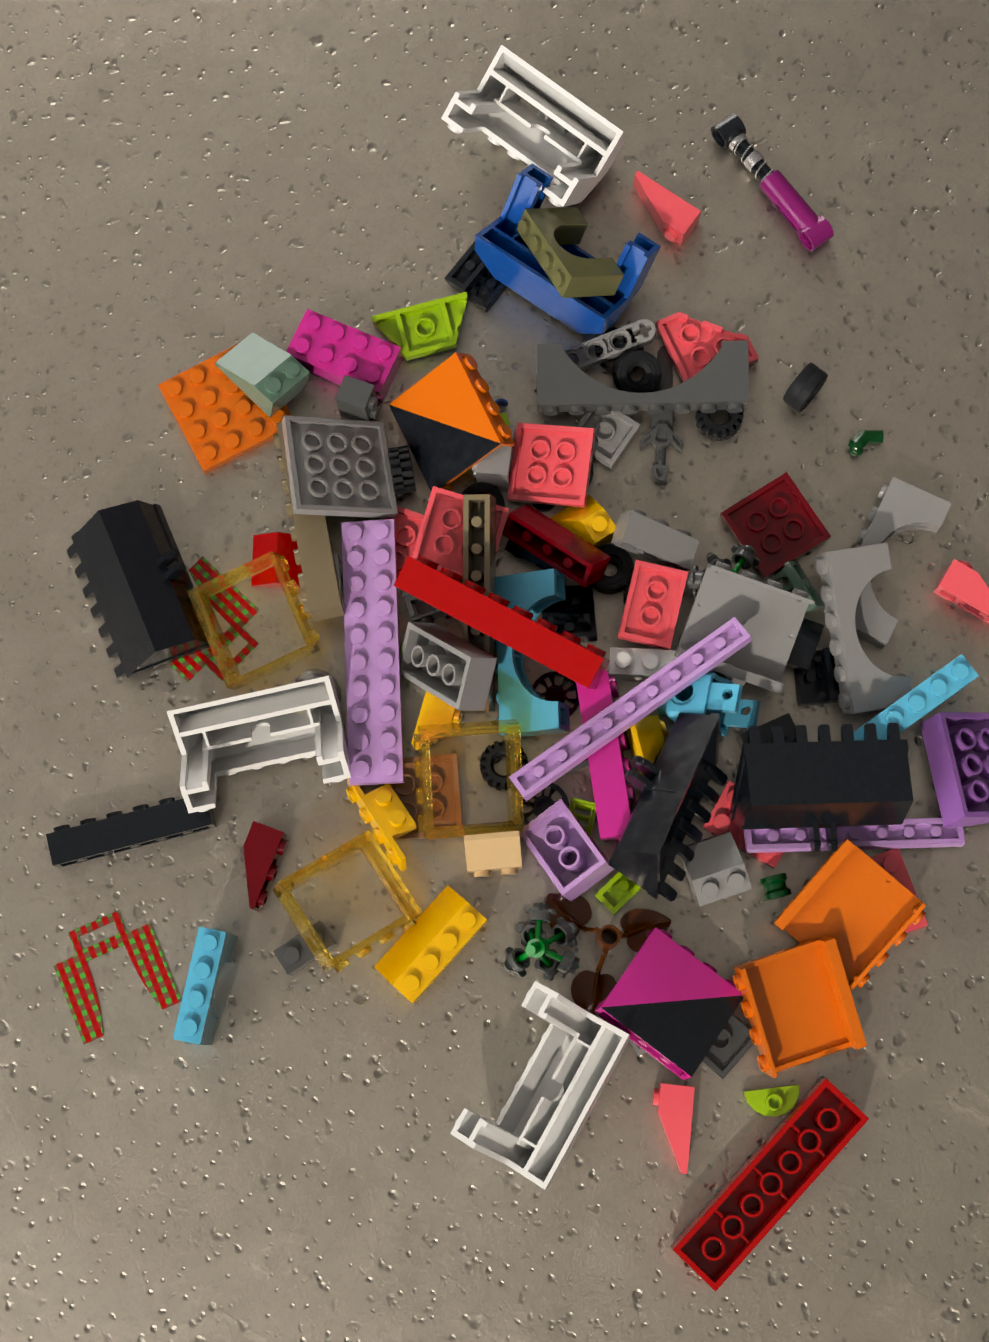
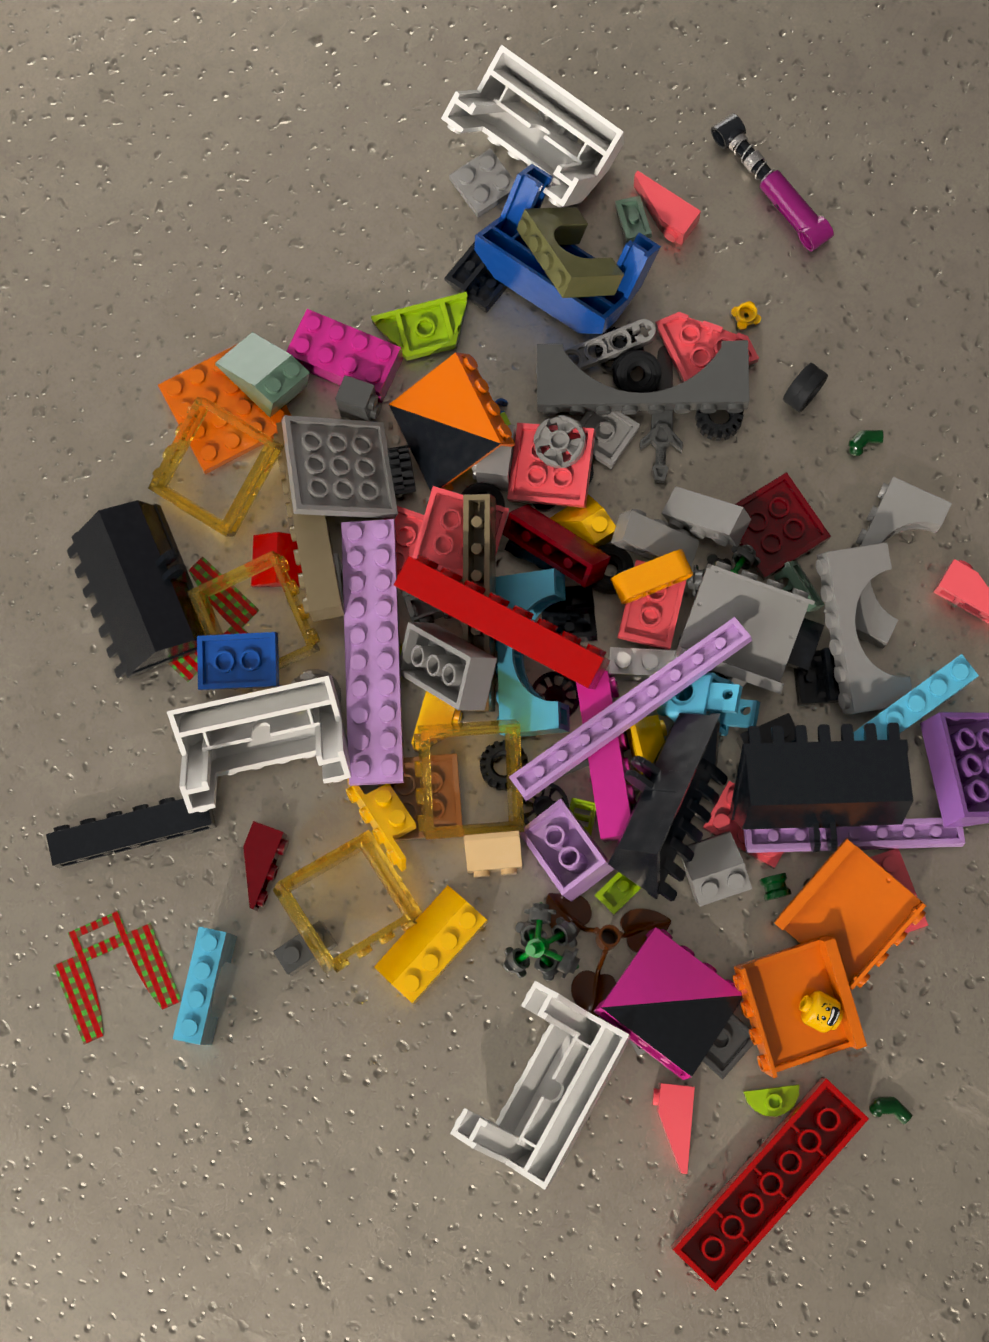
(238, 661): none -> blue plate
(253, 483): none -> clear yellow window
(483, 182): none -> light grey plate
(559, 441): none -> light grey piece
(632, 218): none -> sand green plate
(652, 576): none -> light orange beam
(706, 517): none -> light grey brick
(746, 308): none -> yellow plate
(821, 1011): none -> yellow head
(890, 1105): none -> dark green arm

